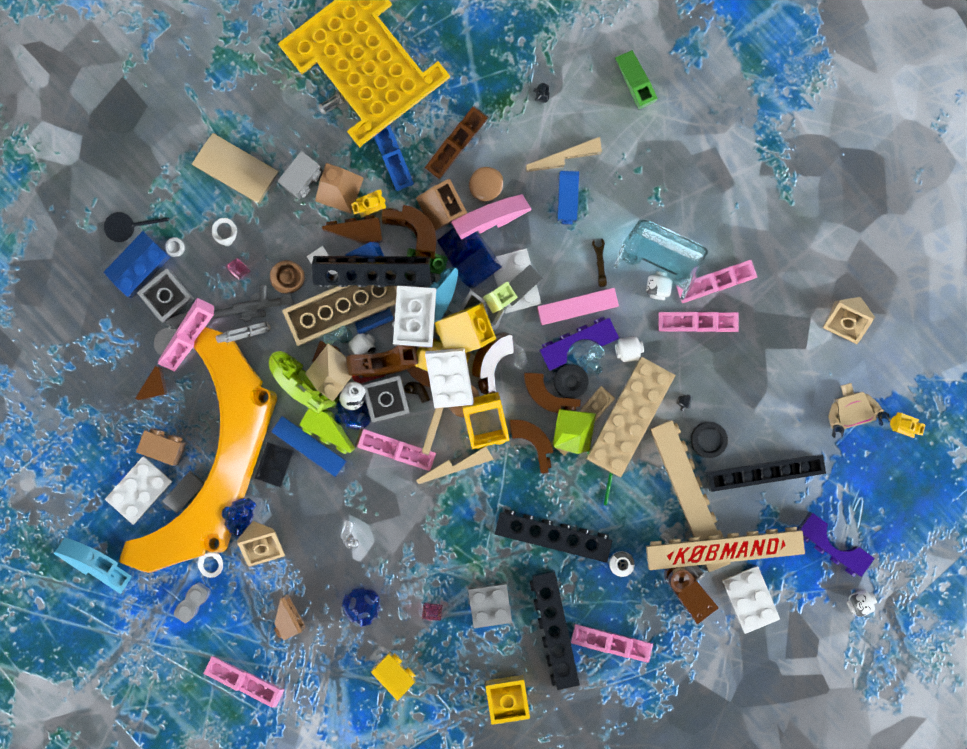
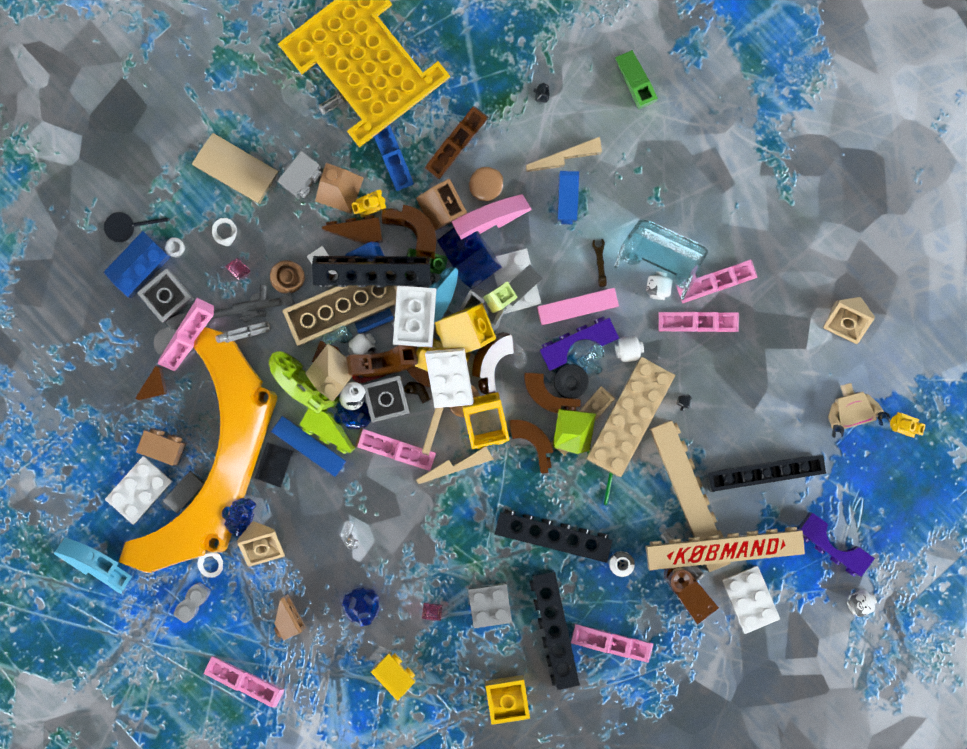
(723, 441): black tyre -> none

